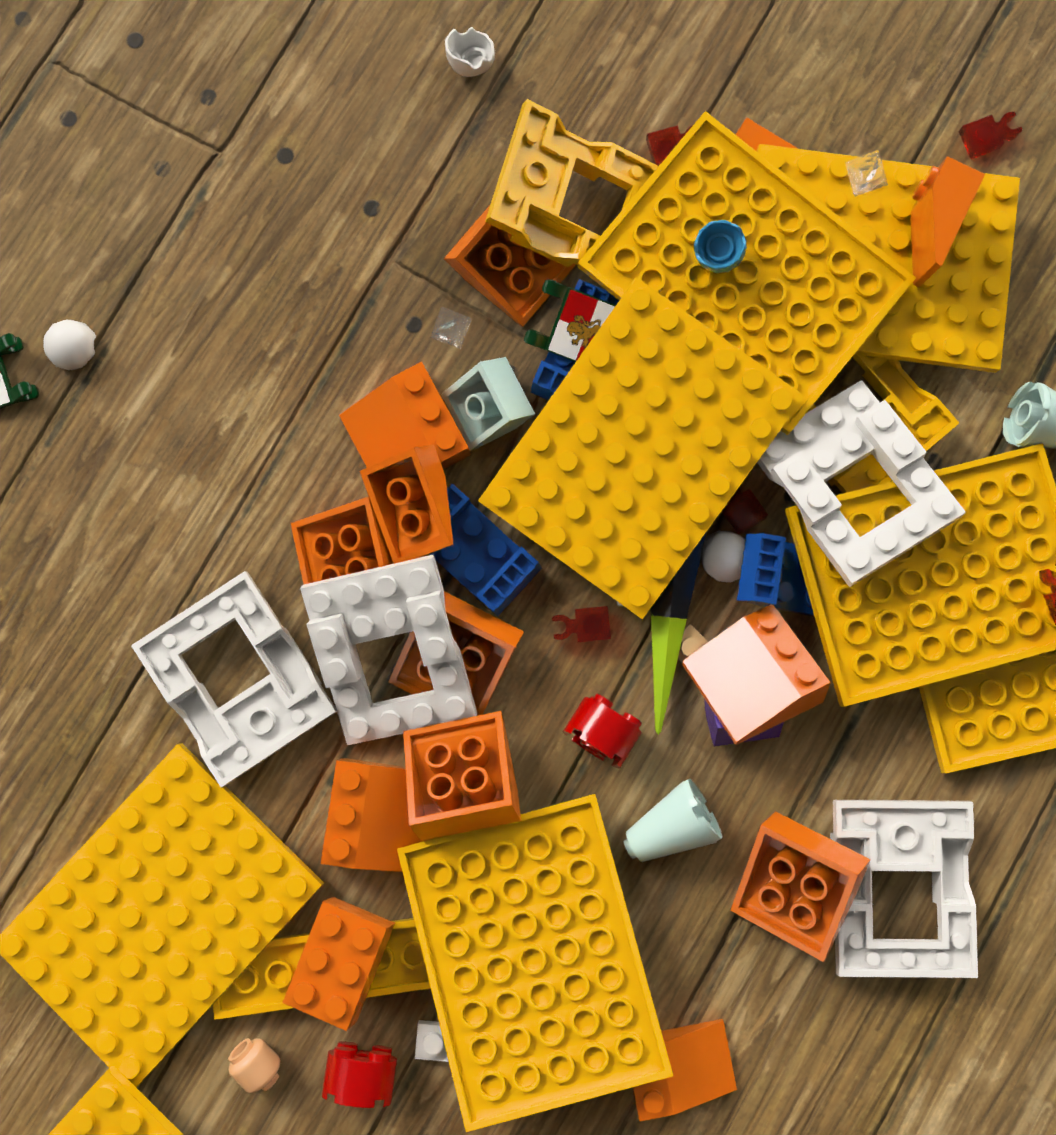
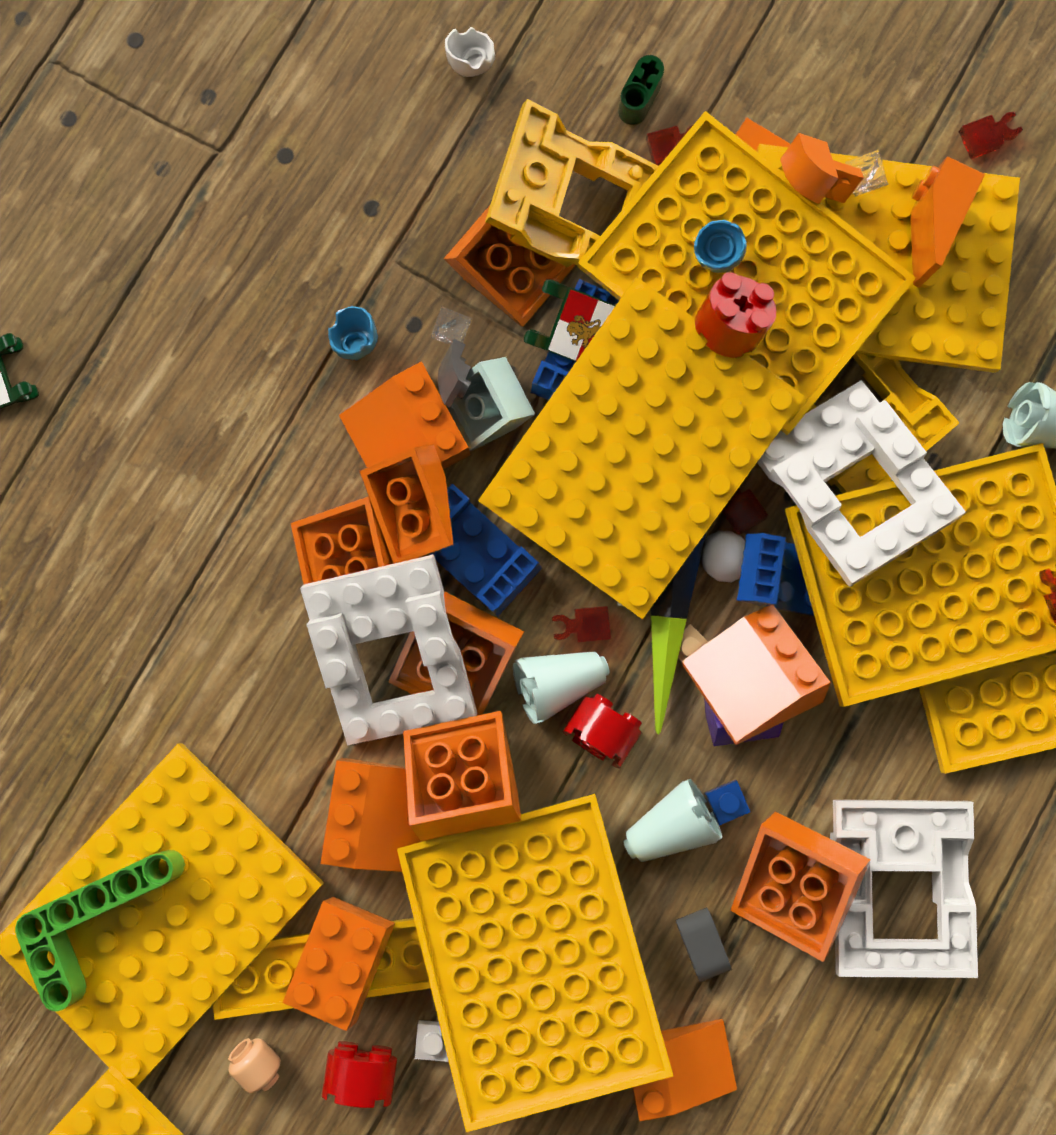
(69, 344): white hair -> none
(85, 907): none -> bright green beam
(261, 717): white piece -> none
(353, 333): none -> dark azure hair
(453, 374): none -> dark grey slope
(557, 681): none -> light aqua cone
(636, 91): none -> dark green beam
(703, 944): none -> dark grey beam
(727, 802): none -> blue plate
(736, 315): none -> red brick
(815, 173): none -> orange brick

